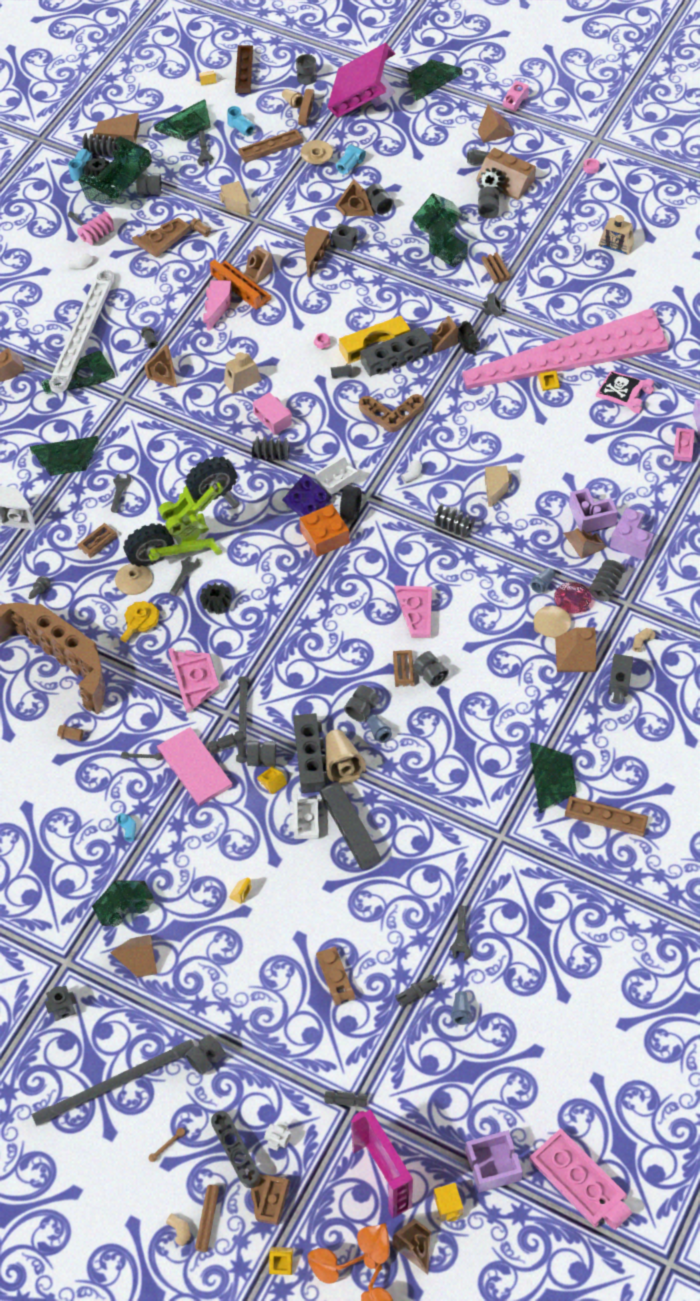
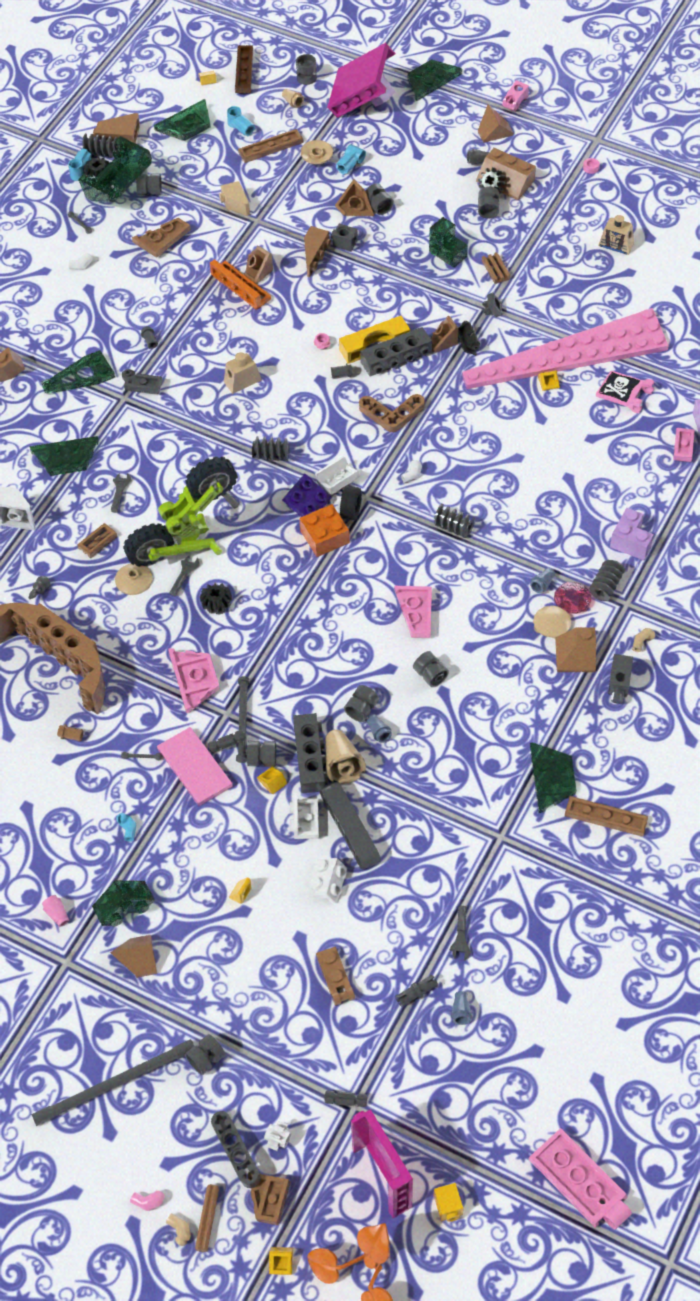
(55, 910): none -> bright pink cone
(60, 1002): dark grey brick -> none
(81, 331): white plate -> none
(96, 228): bright pink piece -> none
(140, 618): yellow piece -> none
(141, 382): none -> dark grey hinge
(149, 1202): none -> bright pink arm
(161, 367): medium nougat slope -> none
(179, 1133): medium nougat hinge -> none
(197, 225): medium nougat pin -> none
(204, 155): dark grey piece -> none
(218, 301): bright pink slope -> none
(272, 413): bright pink brick -> none
(306, 107): medium nougat beam -> none
(327, 879): none -> white bracket
(403, 681): medium nougat tile -> none
(414, 1244): medium nougat slope -> none
(433, 210): clear green brick -> none
(491, 1161): lavender piece -> none
(496, 483): tan slope -> none
(585, 543): medium nougat slope -> none
(591, 514): lavender brick -> none

